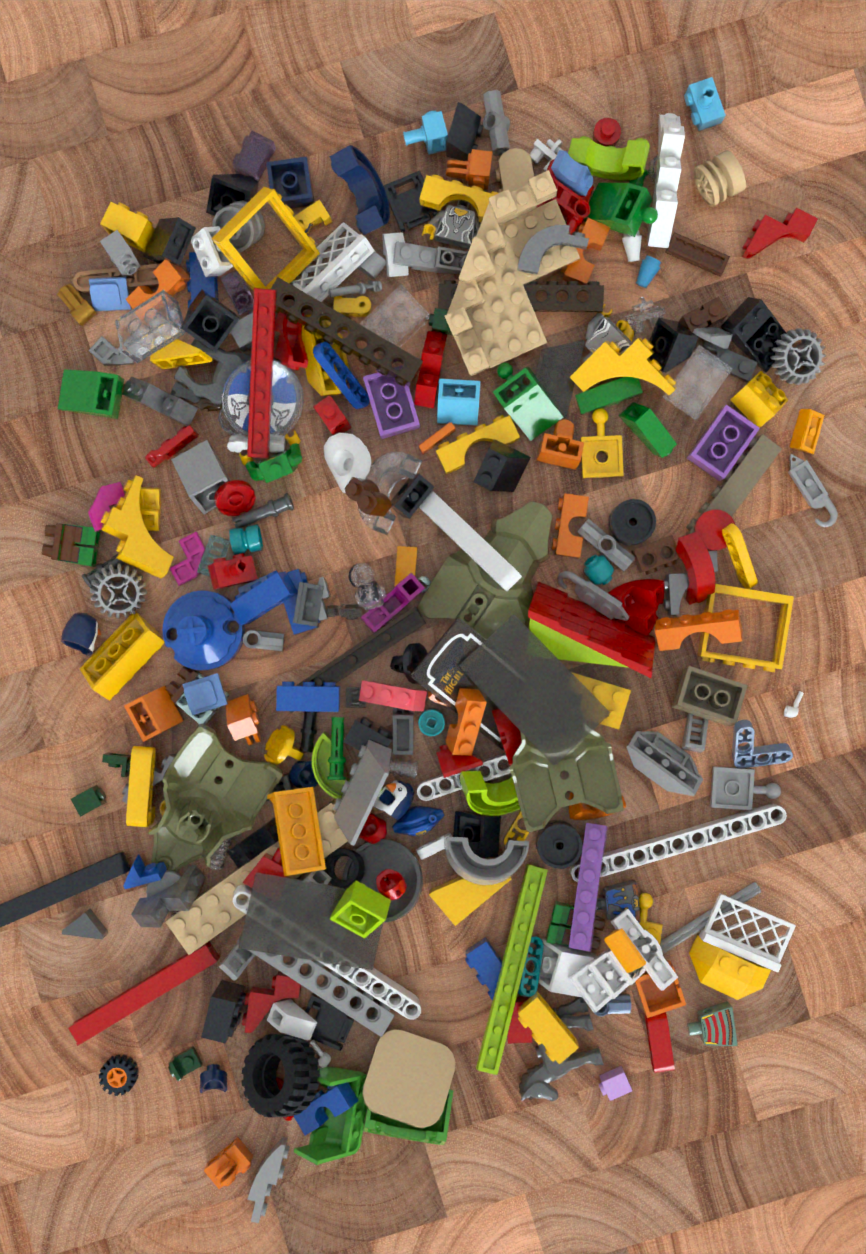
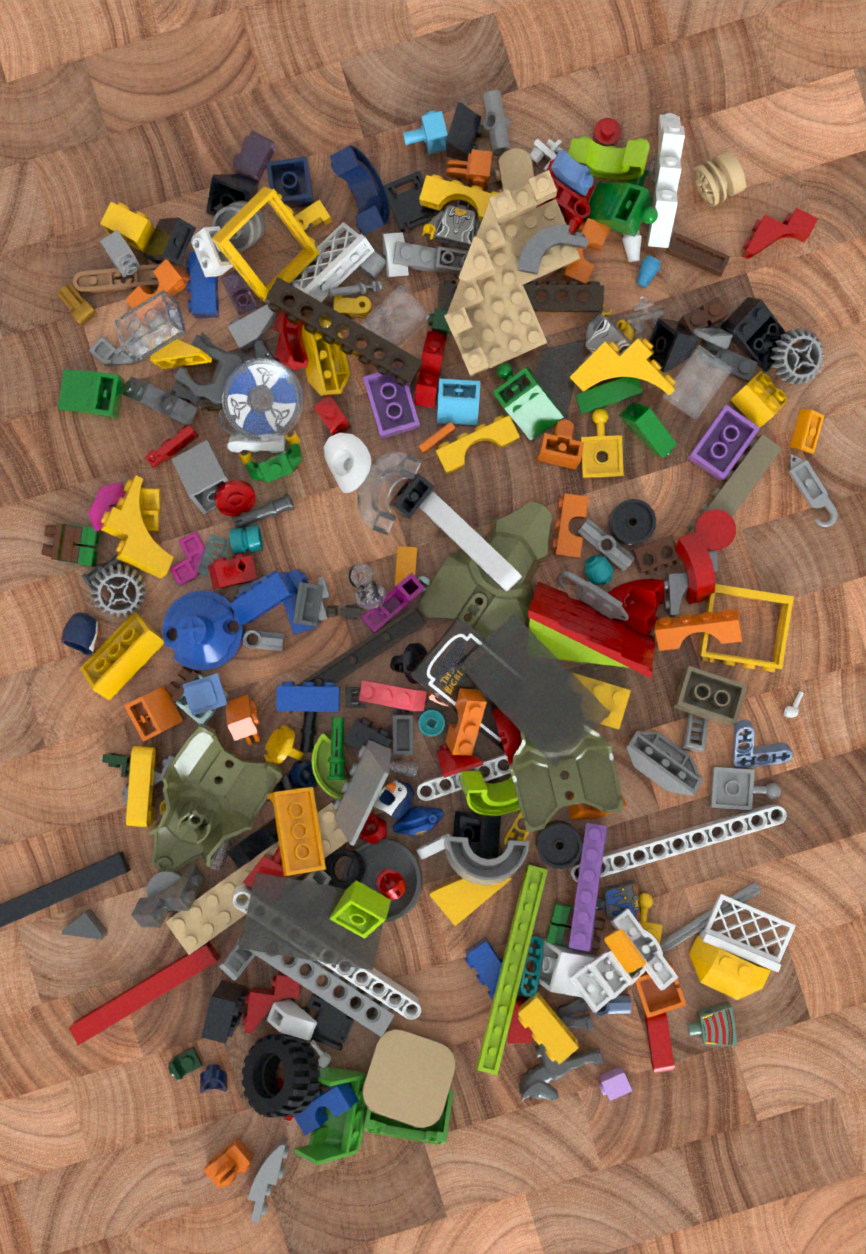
(89, 800): dark green brick -> none
(109, 293): medium blue piece -> none
(115, 1081): black wheel -> none
(141, 874): blue slope -> none
(209, 320): black slope -> none
(261, 372): red tile -> none
(327, 358): blue beam -> none
(368, 497): reddish brown brick -> none
(501, 468): black slope -> none
(704, 104): medium azure brick -> none
(739, 556): yellow beam -> none

